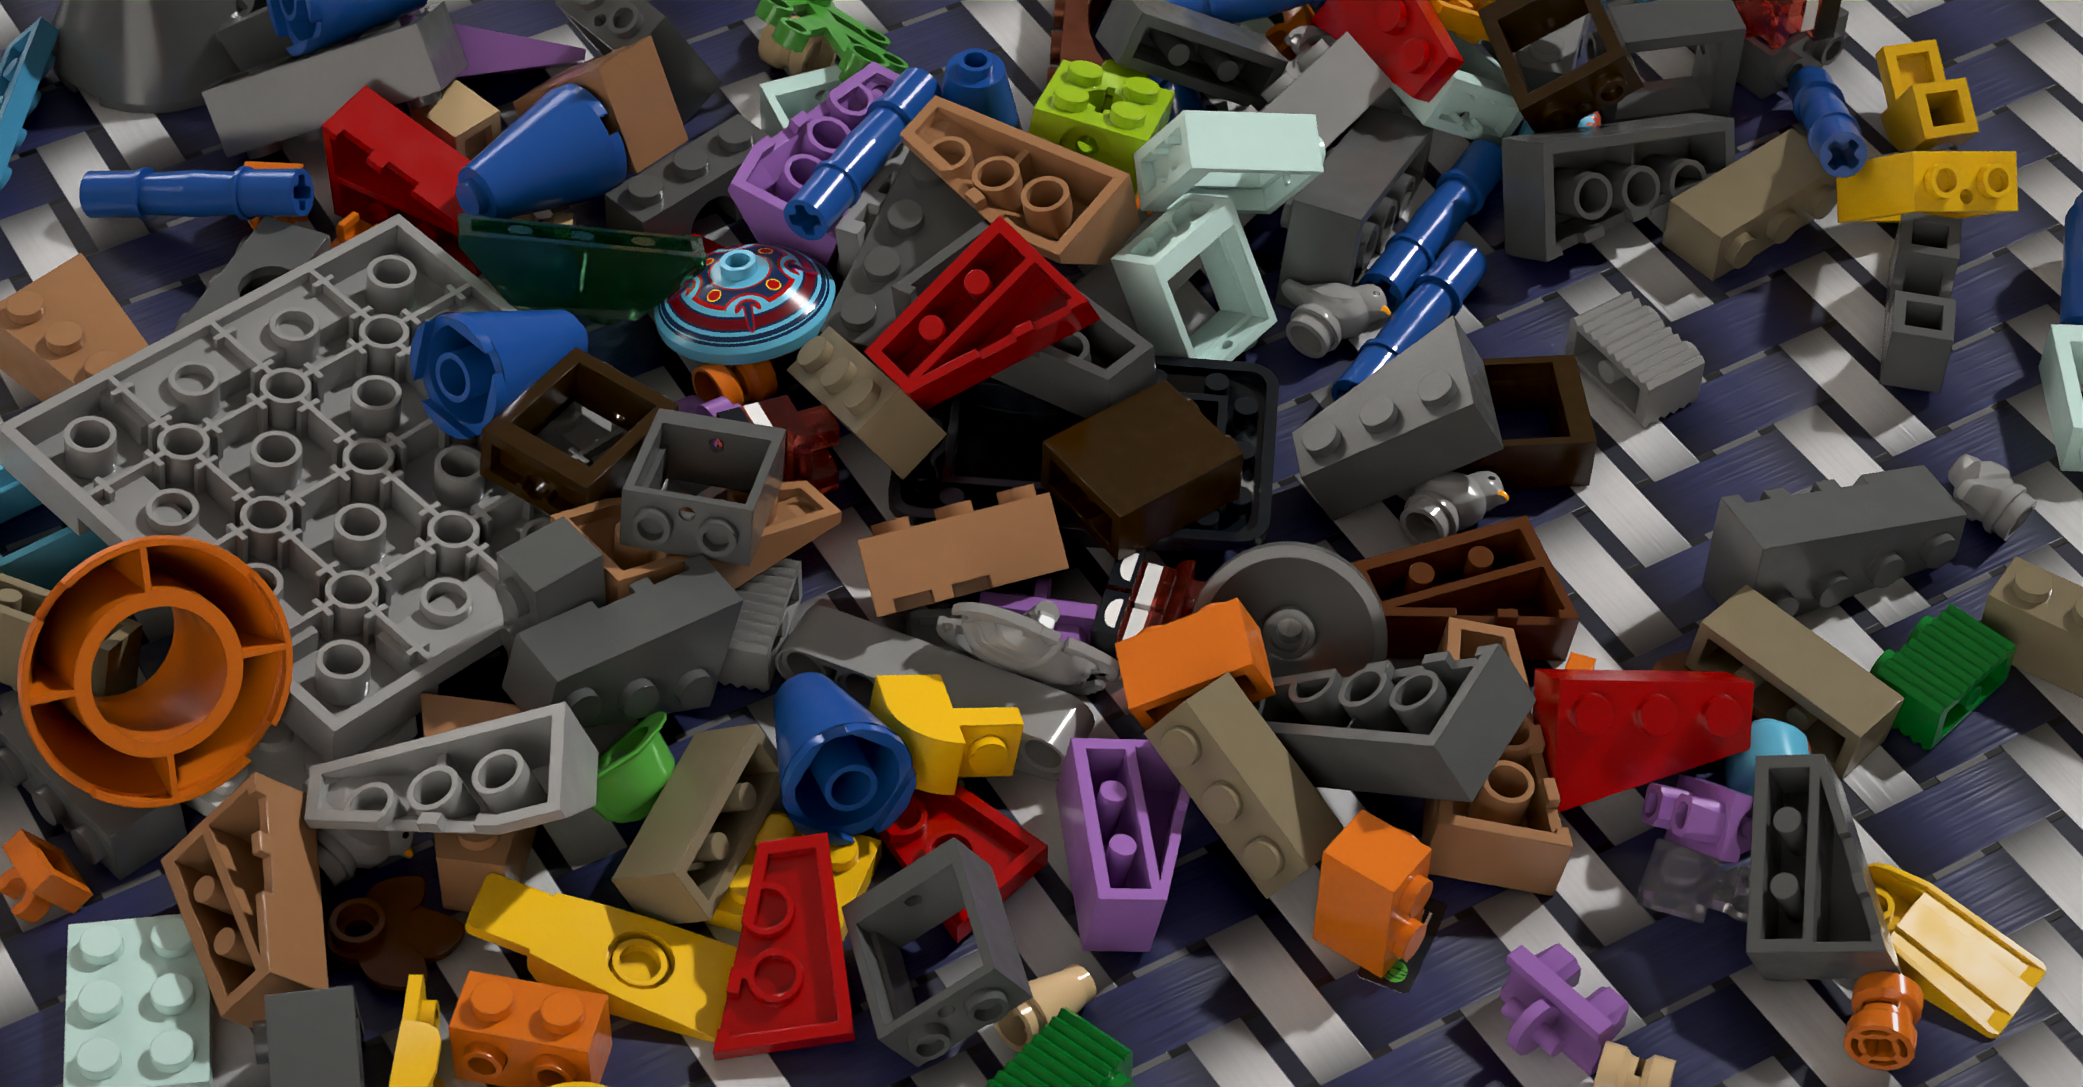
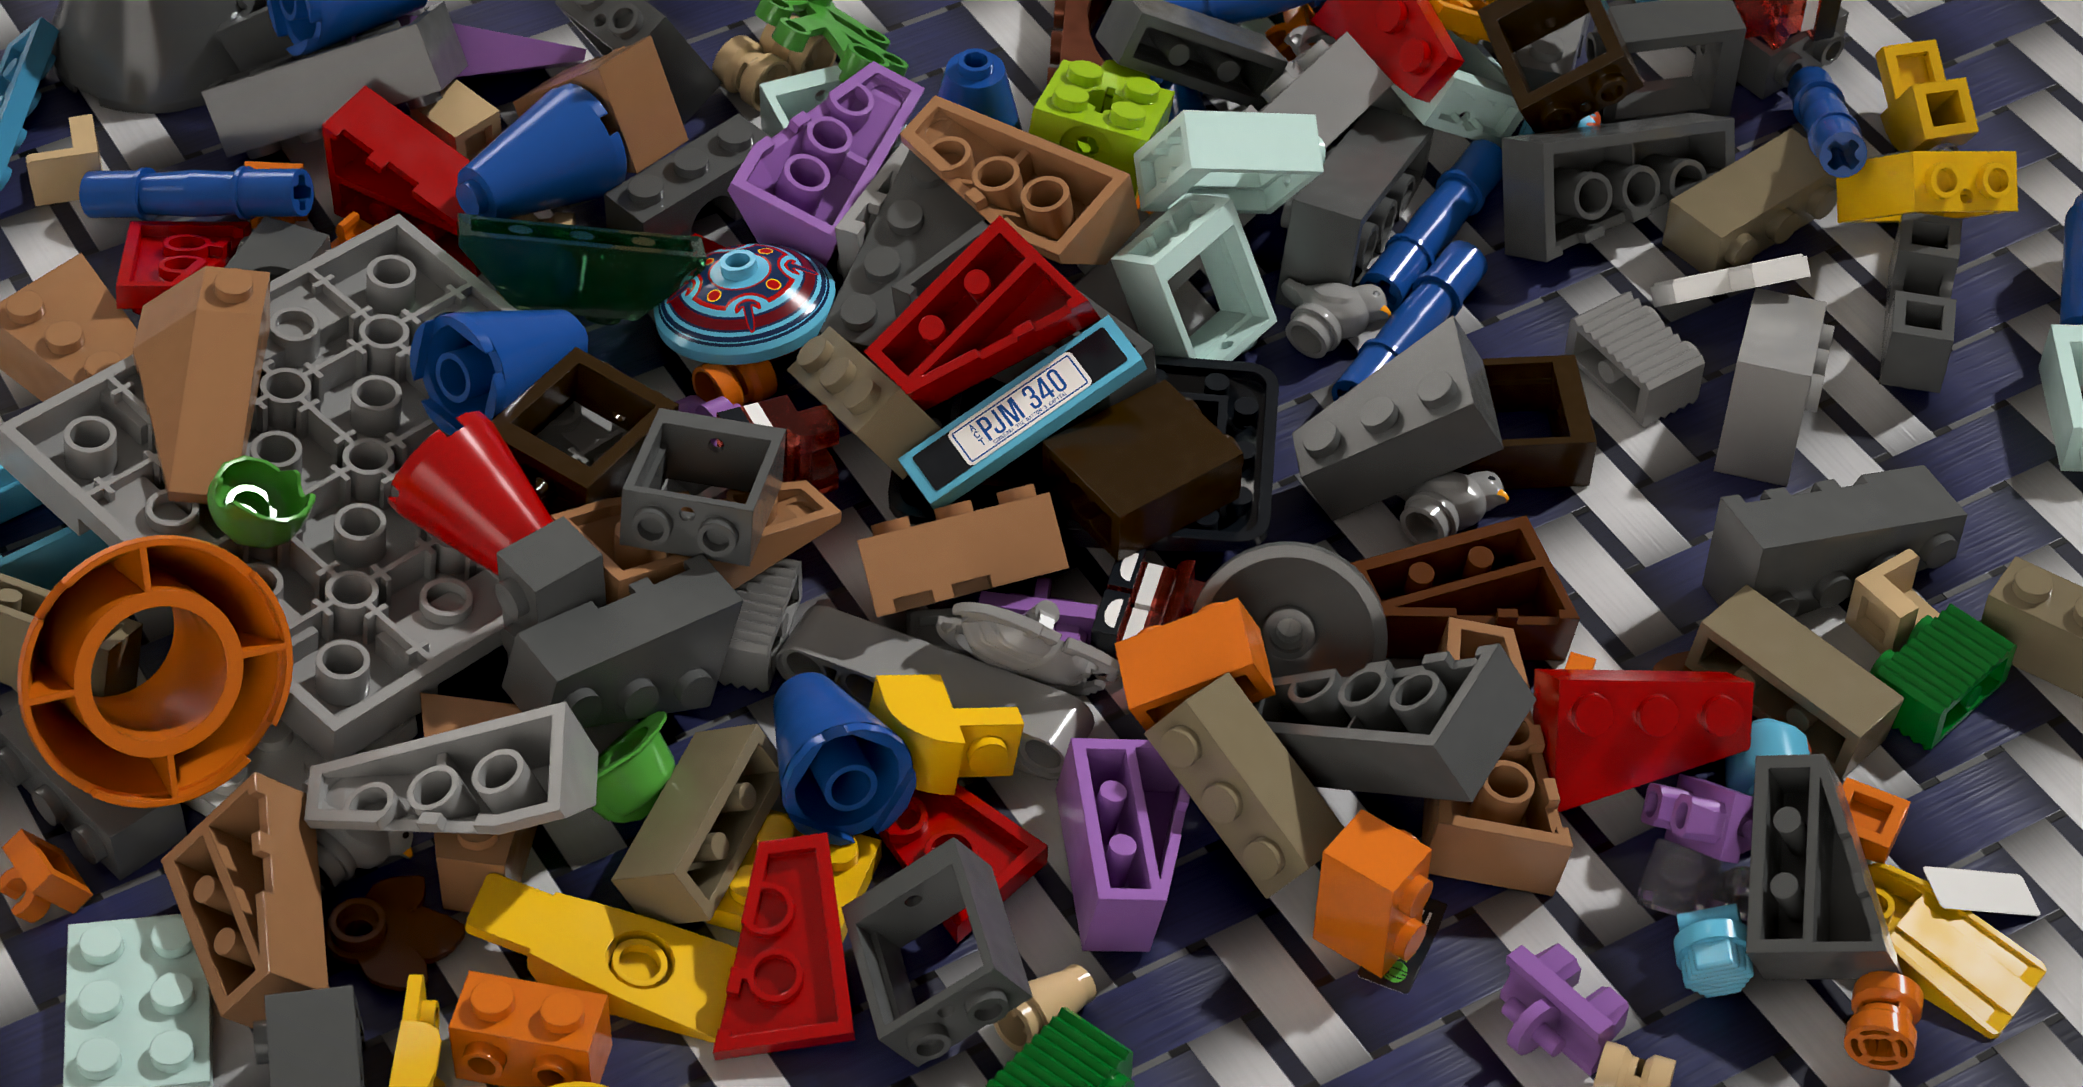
(58, 173): none -> tan panel
(168, 252): none -> red wing
(201, 372): none -> medium nougat wedge
(258, 502): none -> bright green hair
(469, 491): none -> red cone
(744, 66): none -> tan wheel
(860, 156): blue piece -> none
(1022, 413): none -> tile
(1713, 951): none -> medium azure piece
(1730, 280): none -> white tile
(1772, 385): none -> light grey wedge
(1876, 818): none -> orange tile
(1885, 606): none -> tan panel
(1981, 891): none -> white sticker
(1990, 495): light grey animal -> none

